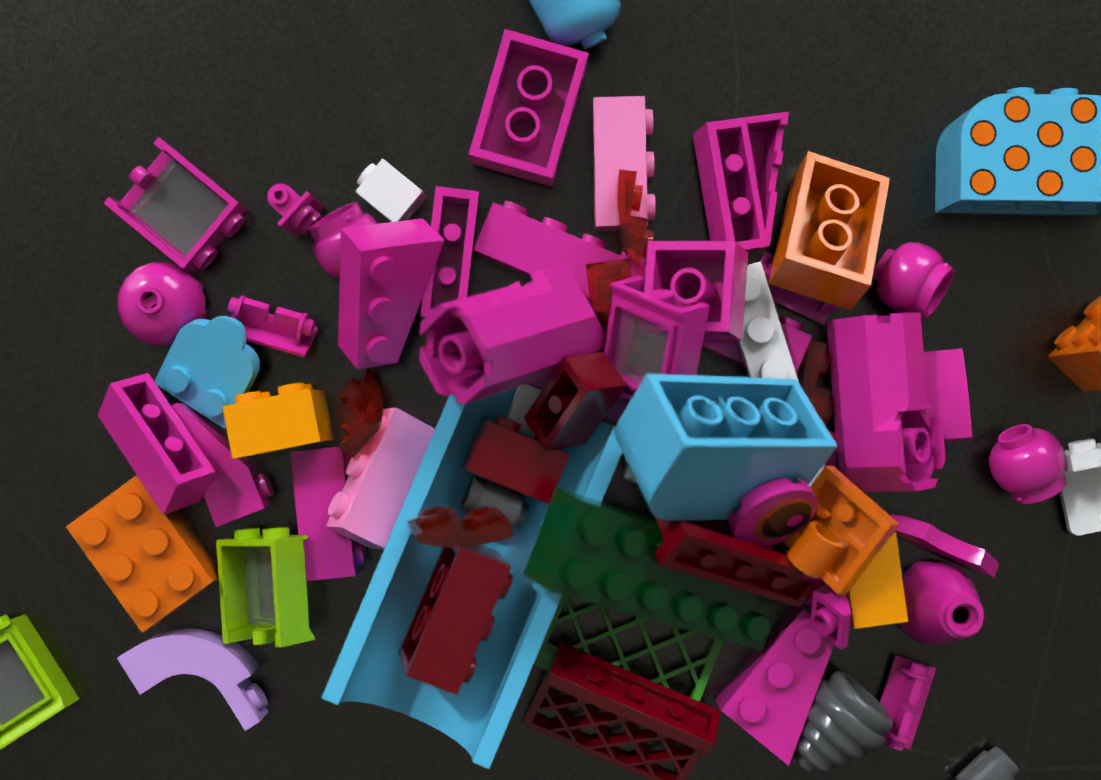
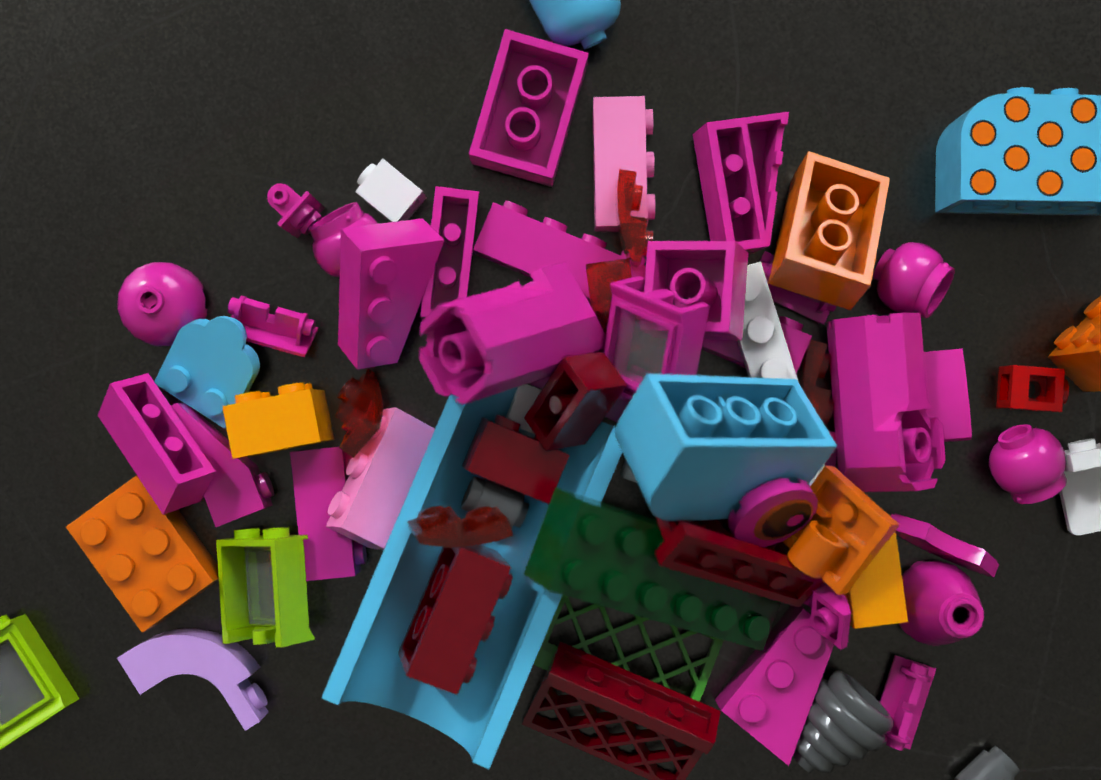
(179, 209): window -> none
(1049, 384): none -> red brick

